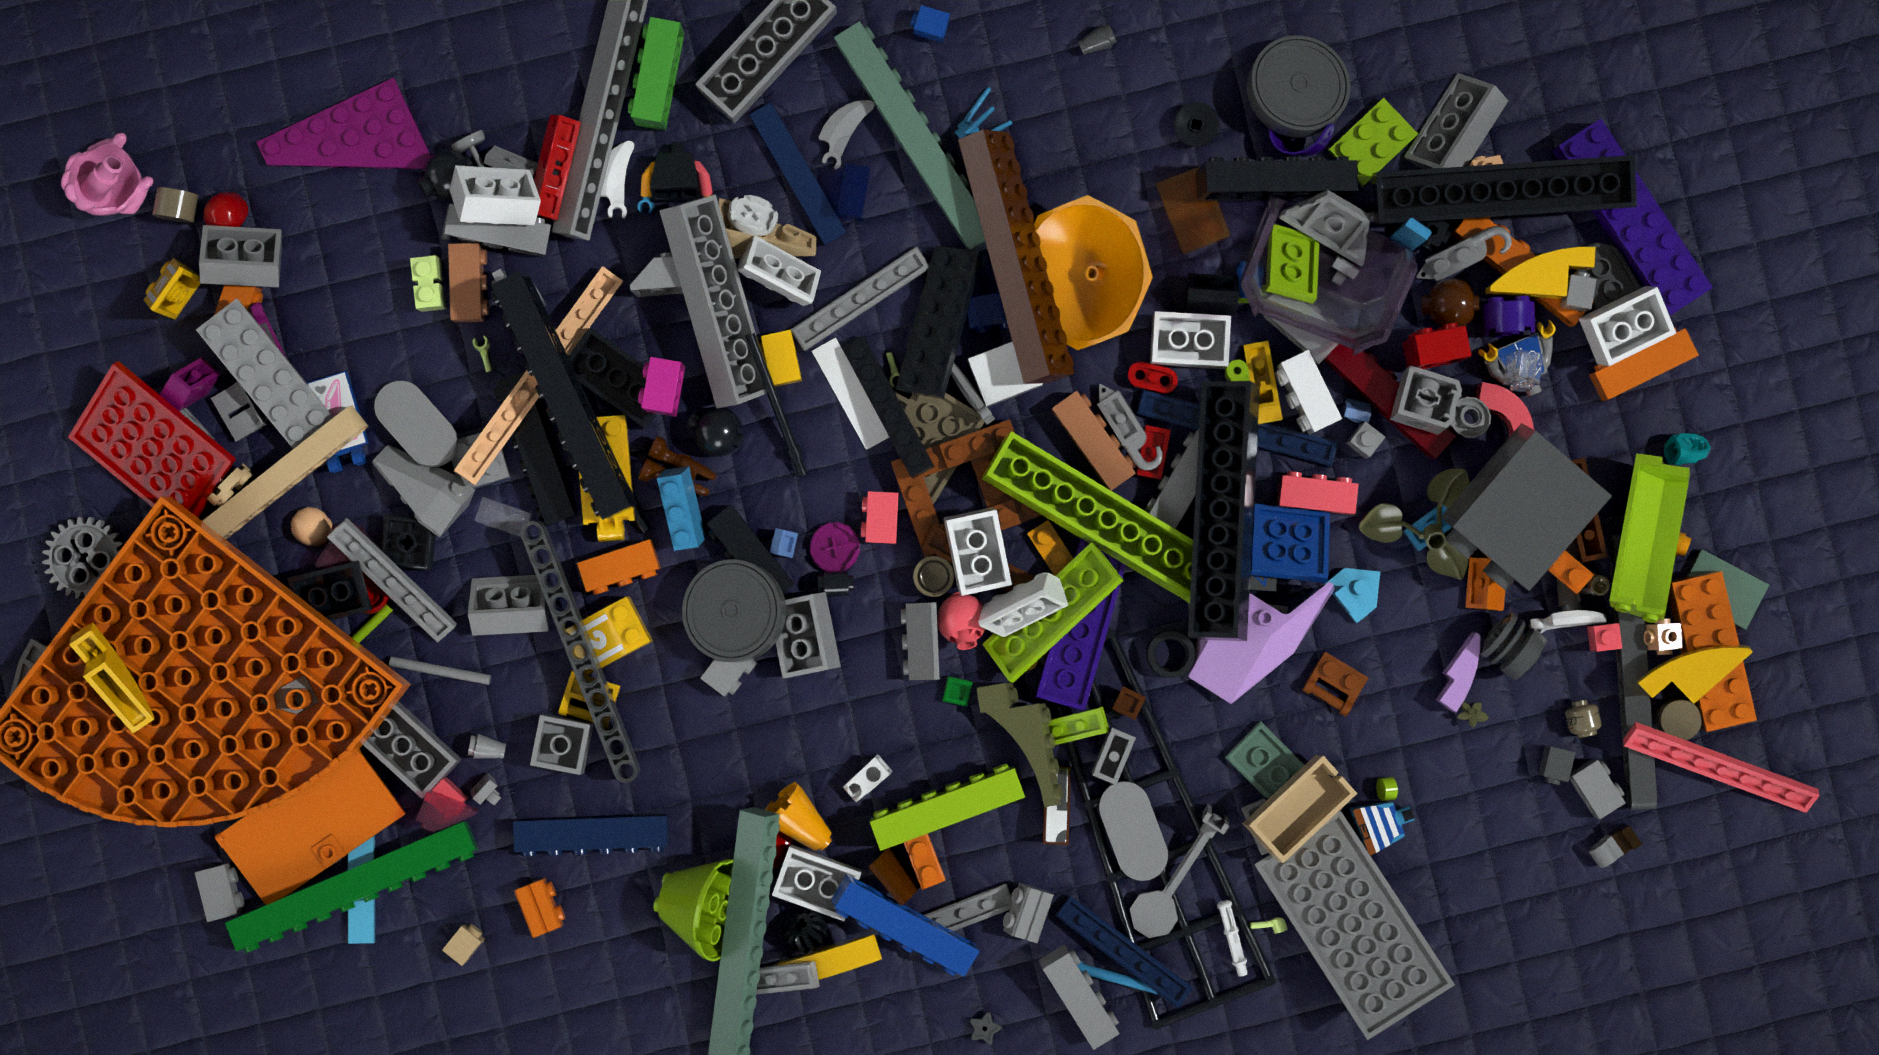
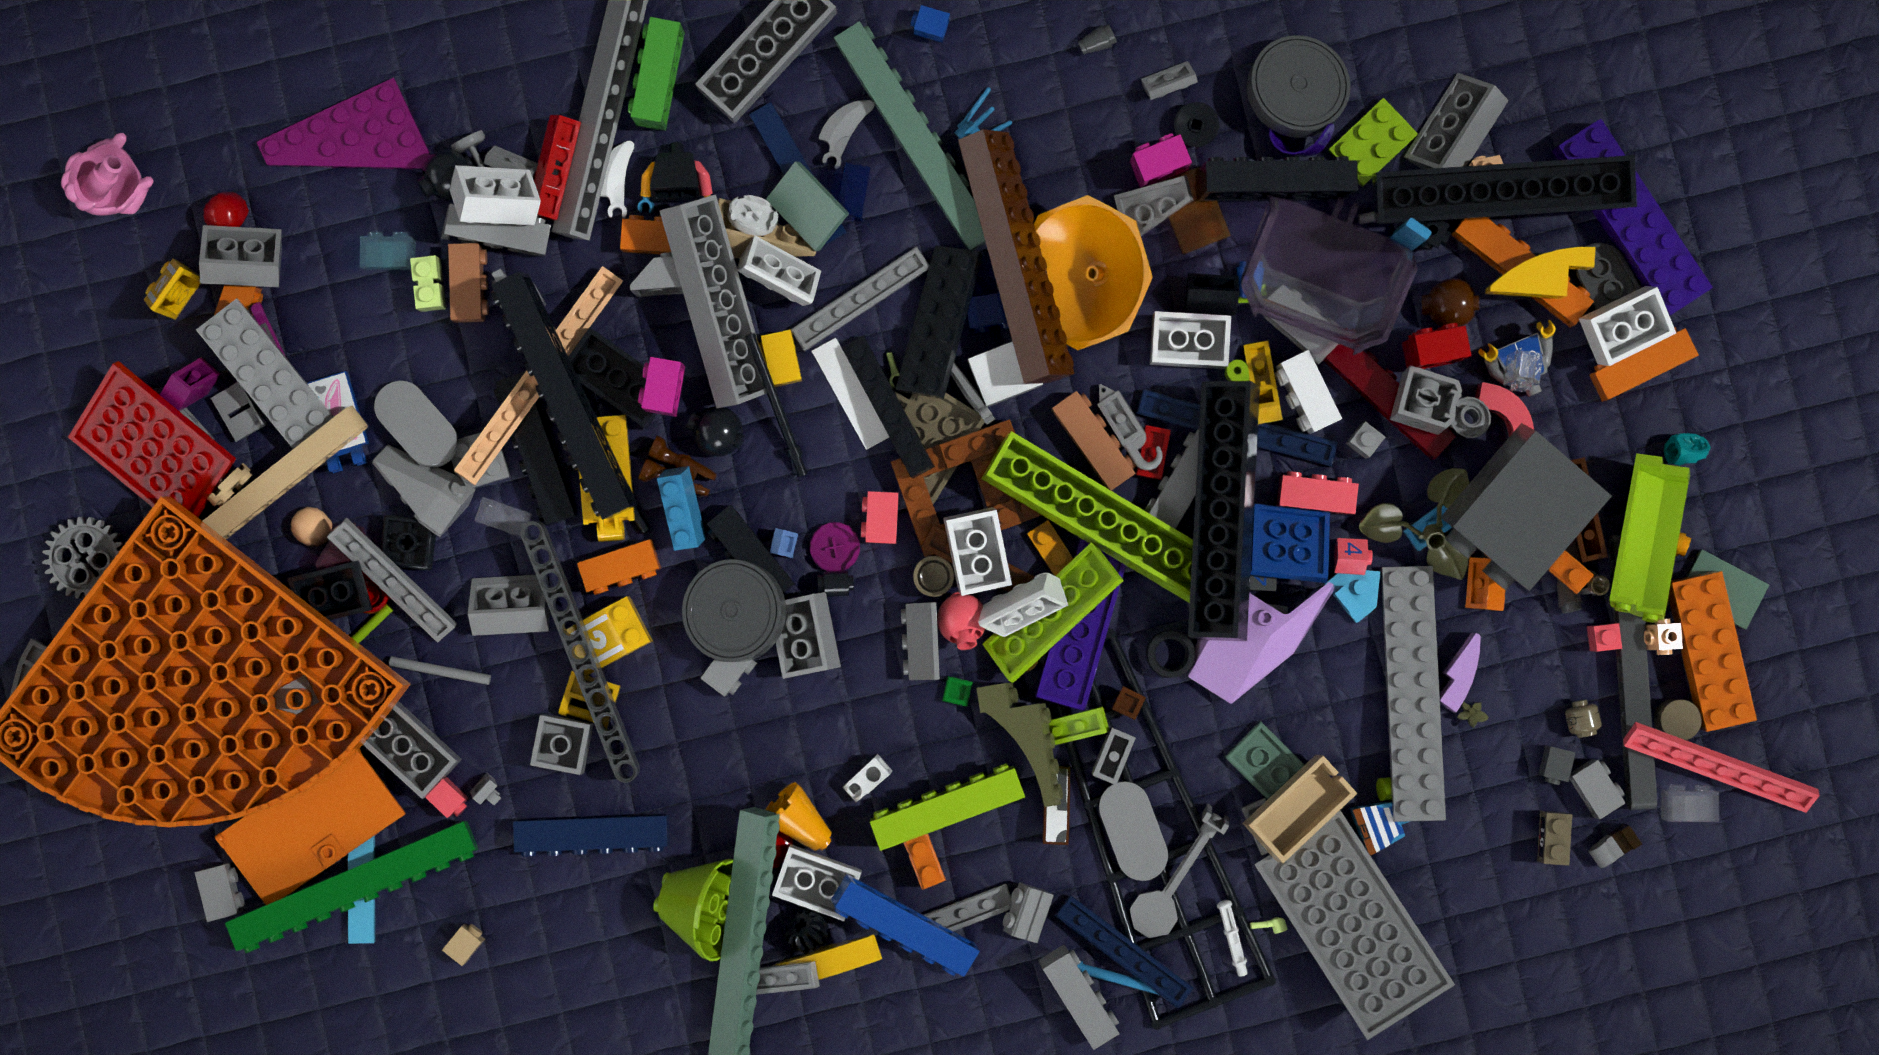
(111, 678): yellow slope -> none
(175, 205): dark tan piece -> none
(386, 252): none -> clear light blue brick
(442, 811): clear pink slope -> none
(484, 353): yellowish green hand -> none
(484, 747): light grey cone -> none
(539, 907): orange brick -> none
(643, 236): none -> orange brick
(807, 206): none -> sand green tile
(895, 876): reddish brown slope -> none
(986, 1021): dark grey plate -> none
(1152, 377): red plate -> none
(1154, 202): none -> light grey wing
(1160, 161): none -> dark pink brick
(1169, 80): none -> light grey plate
(1292, 264): lime plate -> none
(1332, 223): light grey wing -> none
(1339, 676): dark orange plate -> none
(1344, 269): light grey tile -> none
(1351, 556): none -> coral brick
(1357, 410): medium blue plate -> none
(1413, 694): none -> light grey plate
(1462, 254): light grey plate -> none
(1509, 318): dark purple brick -> none
(1517, 649): dark grey wheel -> none
(1554, 838): none -> dark tan brick
(1568, 619): white piece -> none
(1579, 292): light grey brick -> none
(1689, 805): none -> clear brick
(1695, 670): yellow slope -> none

